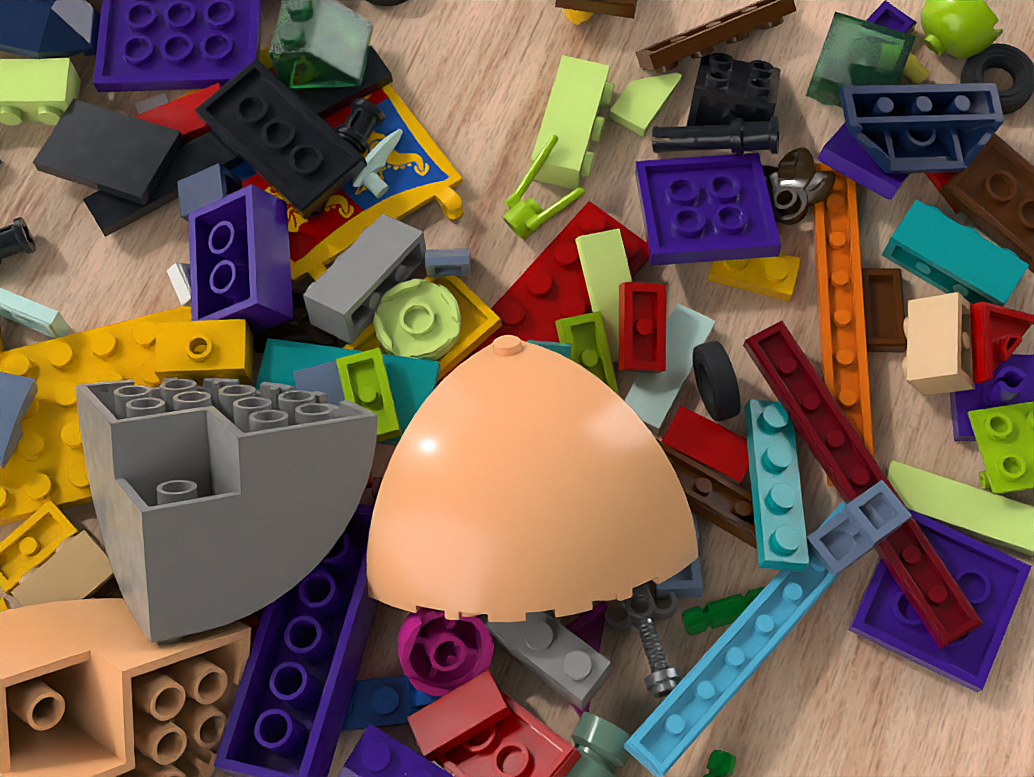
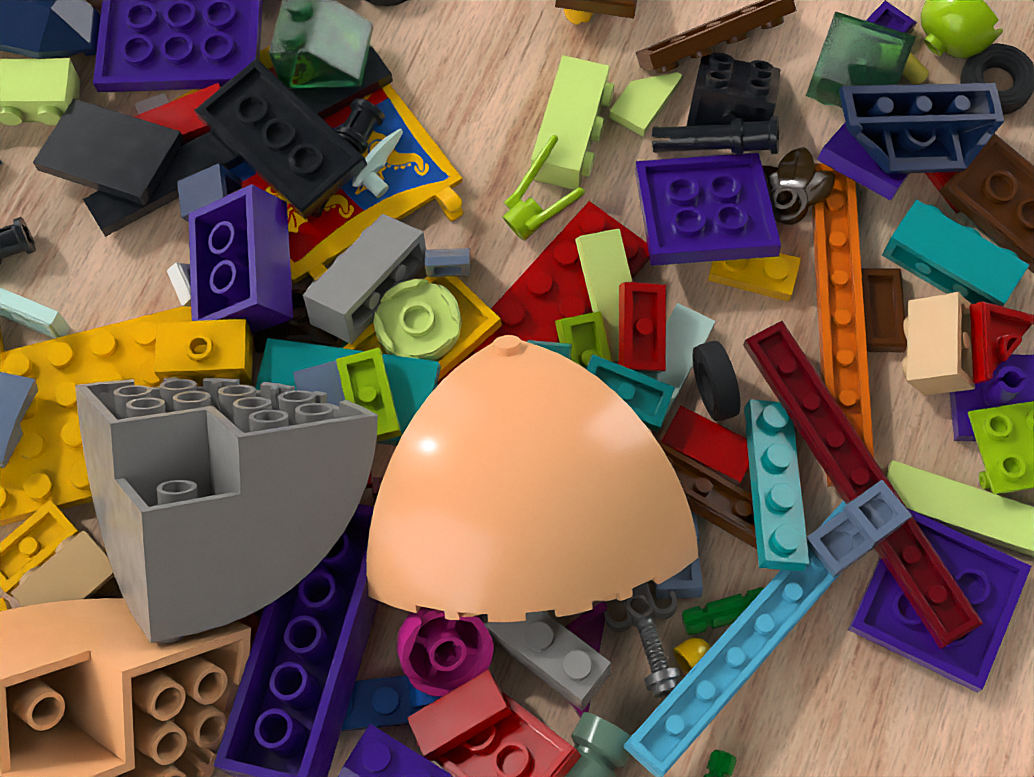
(642, 393): none -> teal plate
(690, 652): none -> yellow hinge

